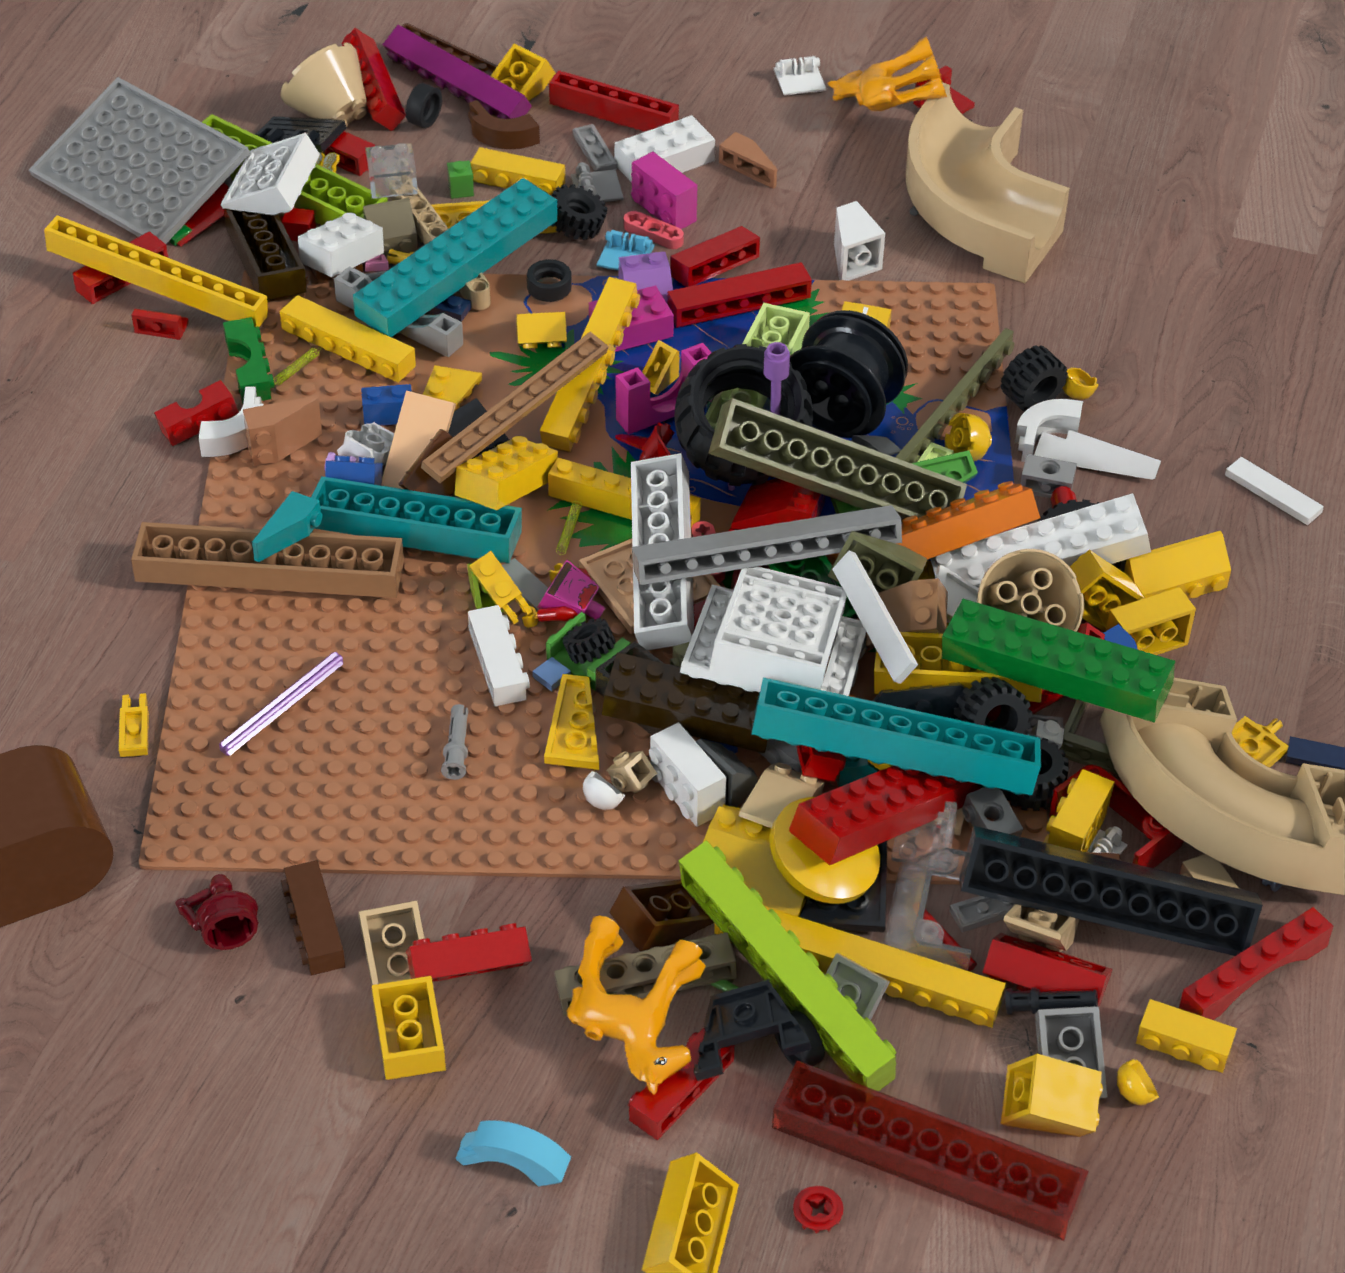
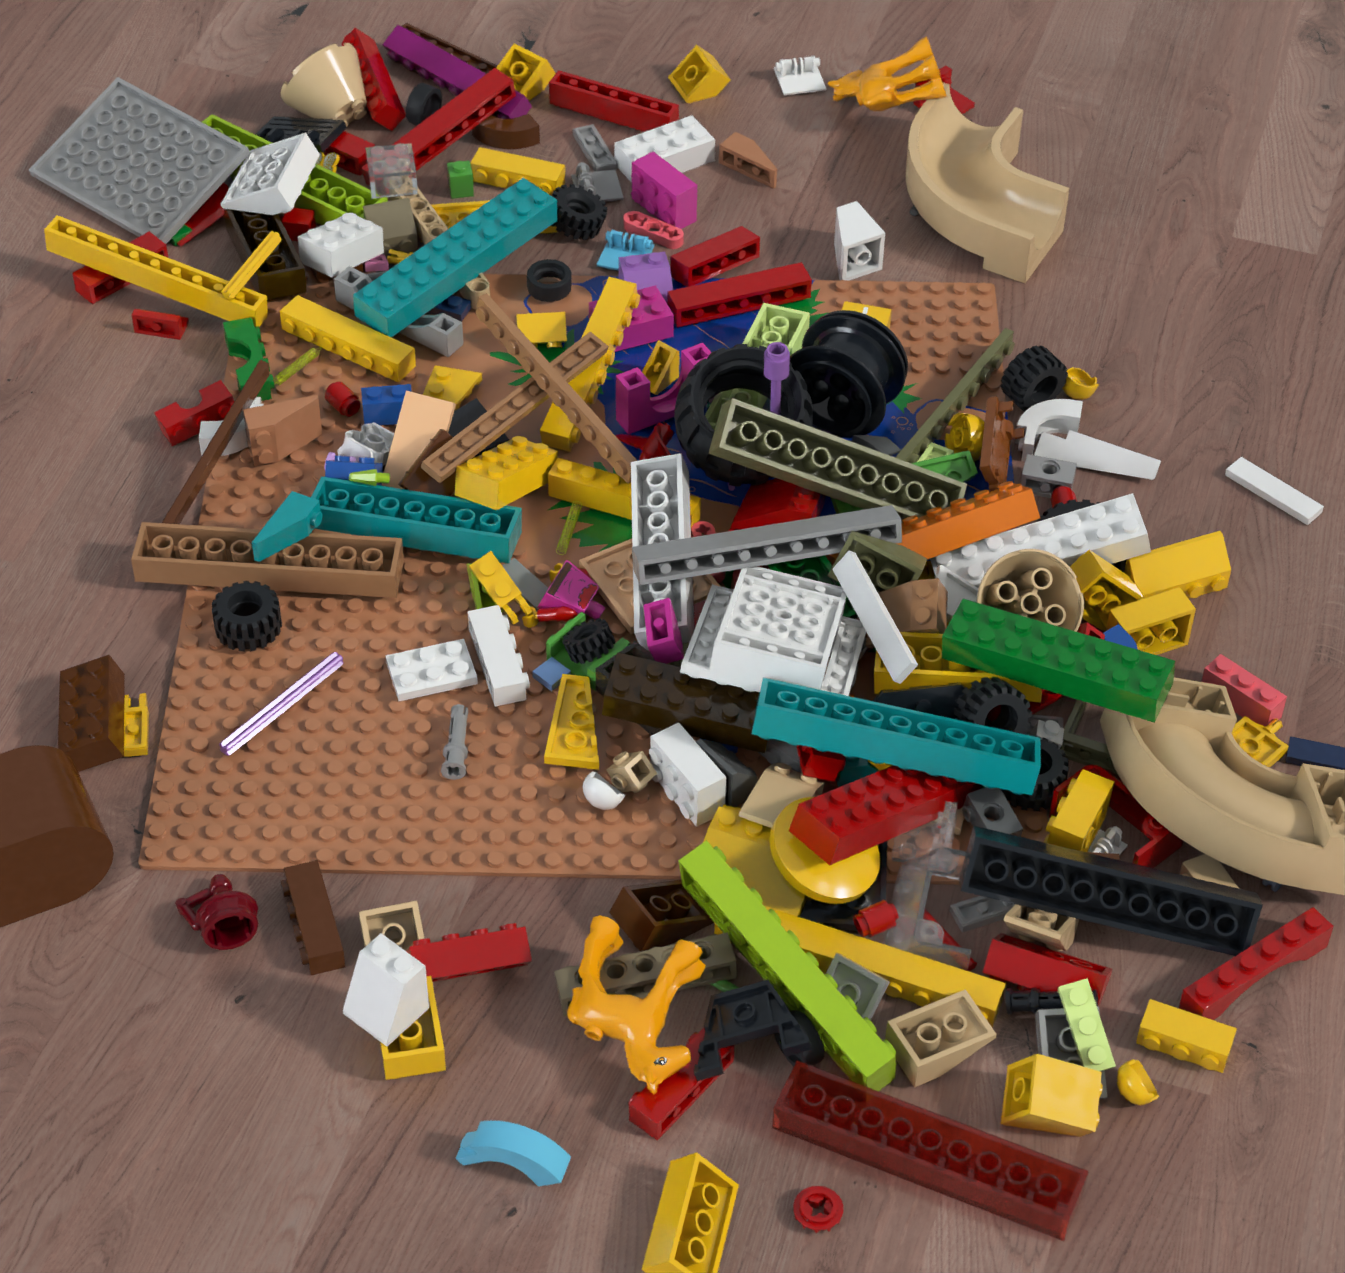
(92, 712): none -> reddish brown brick
(217, 444): none -> reddish brown tile
(246, 616): none -> black tyre
(251, 265): none -> yellow axle
(342, 399): none -> red brick
(369, 477): none -> lime bar
(386, 990): none -> white slope
(431, 670): none -> white plate
(457, 117): none -> red brick
(555, 386): none -> medium nougat plate
(663, 631): none -> dark pink slope
(699, 76): none -> yellow slope
(876, 919): none -> red brick
(938, 1036): none -> tan slope
(997, 442): none -> dark orange piece
(1086, 1025): none -> yellowish green plate
(1246, 692): none -> coral brick

